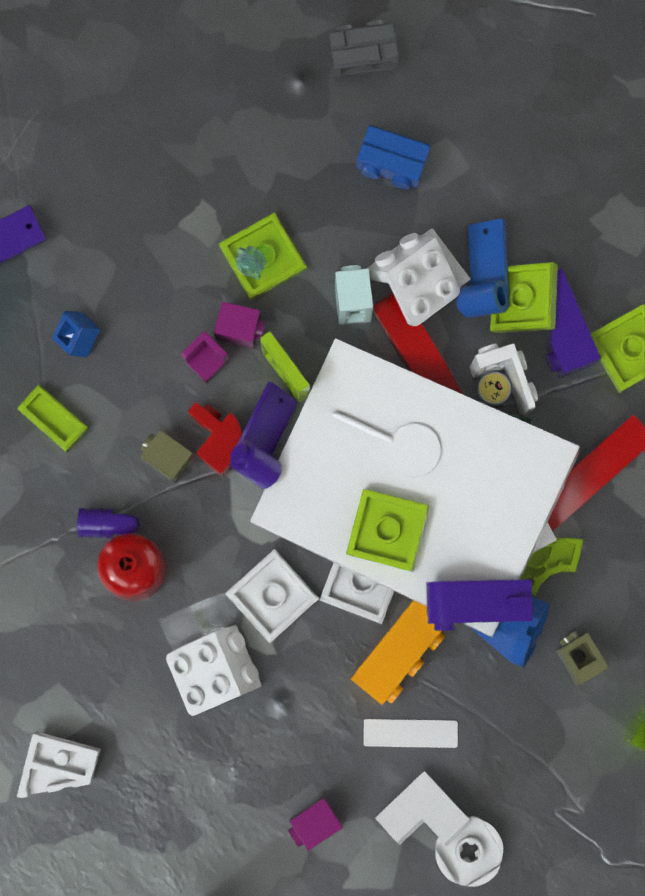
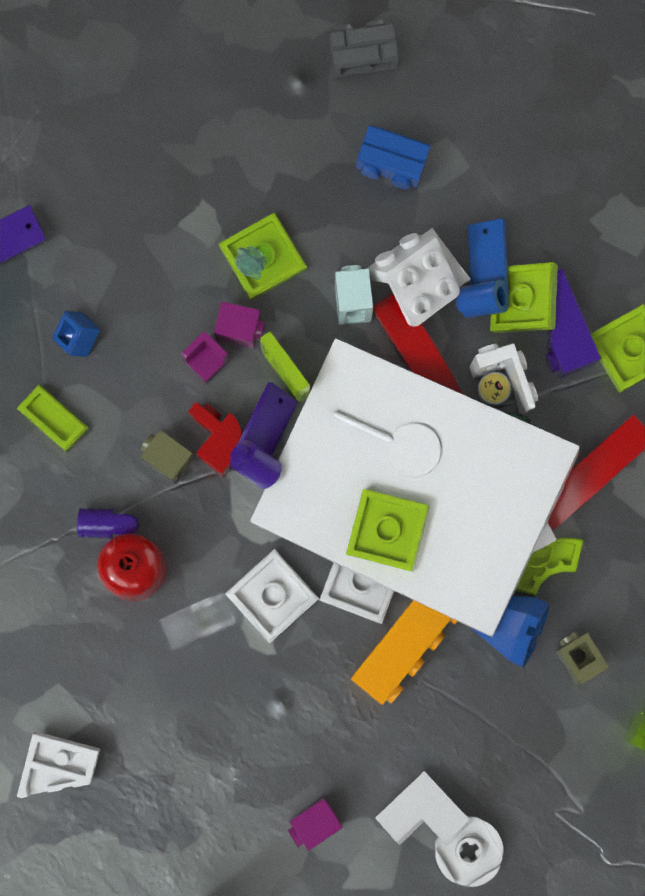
(213, 670): white bracket -> none
(410, 733): white sticker -> none
(478, 602): dark purple door -> none

